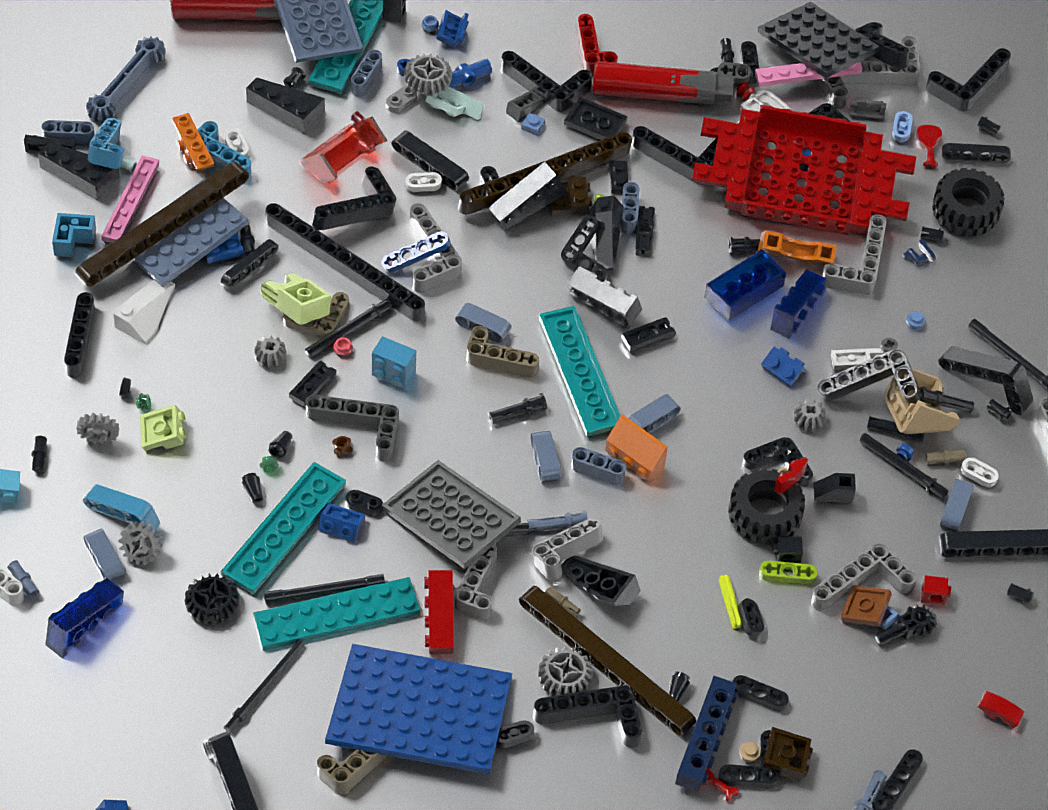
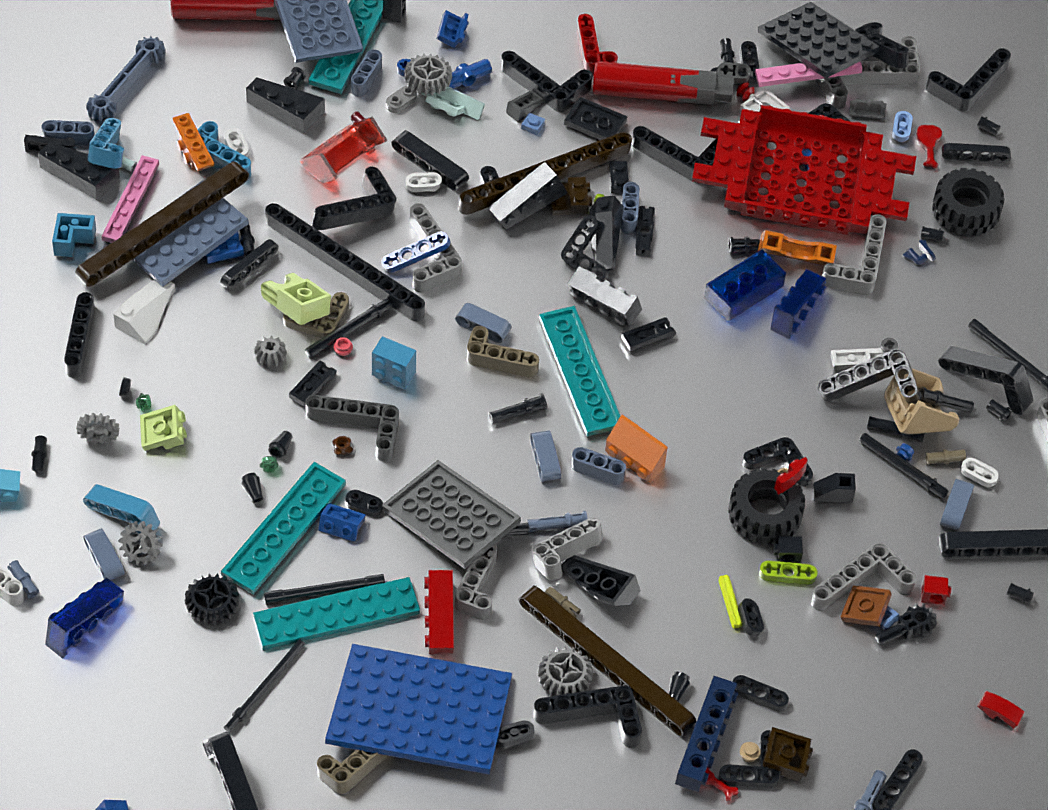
(430, 23): medium blue plate -> none
(656, 413): sand blue beam -> none
(783, 366): blue bracket -> none
(809, 415): light grey gear -> none
(915, 320): medium blue plate -> none

